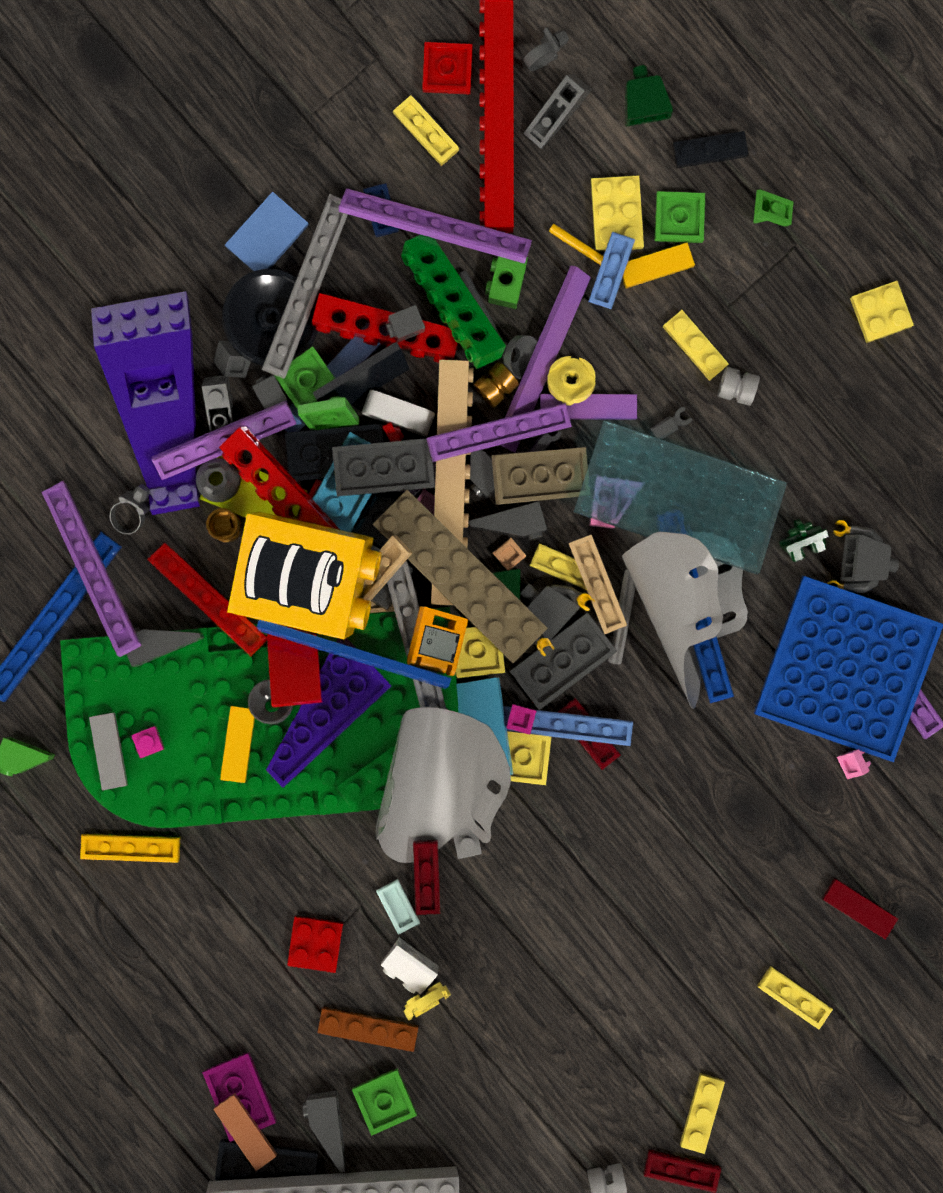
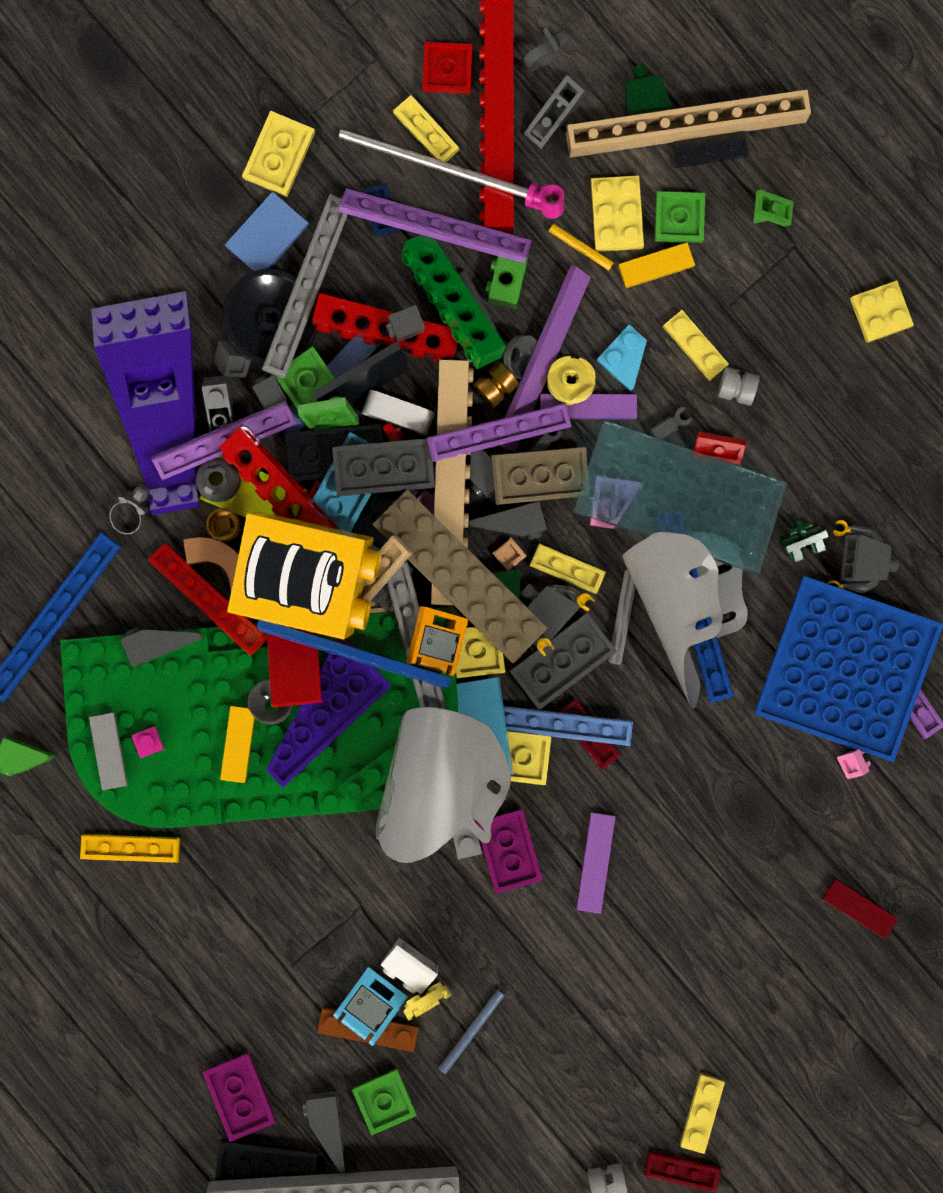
(91, 569): medium lavender tile -> none
(209, 550): none -> medium nougat arch
(245, 1131): nougat tile -> none
(278, 153): none -> light yellow plate
(315, 944): red plate -> none
(367, 1009): none -> container
(398, 906): light aqua tile -> none
(426, 877): dark red tile -> none
(471, 1031): none -> sand blue bar
(511, 852): none -> magenta plate
(521, 719): dark pink plate -> none
(536, 196): none -> flat silver piece
(595, 863): none -> medium lavender tile
(598, 584): tan plate -> none
(611, 270): medium blue tile -> none
(624, 357): none -> medium azure wing
(688, 123): none -> tan brick
(720, 447): none -> red plate
(794, 997): light yellow tile -> none

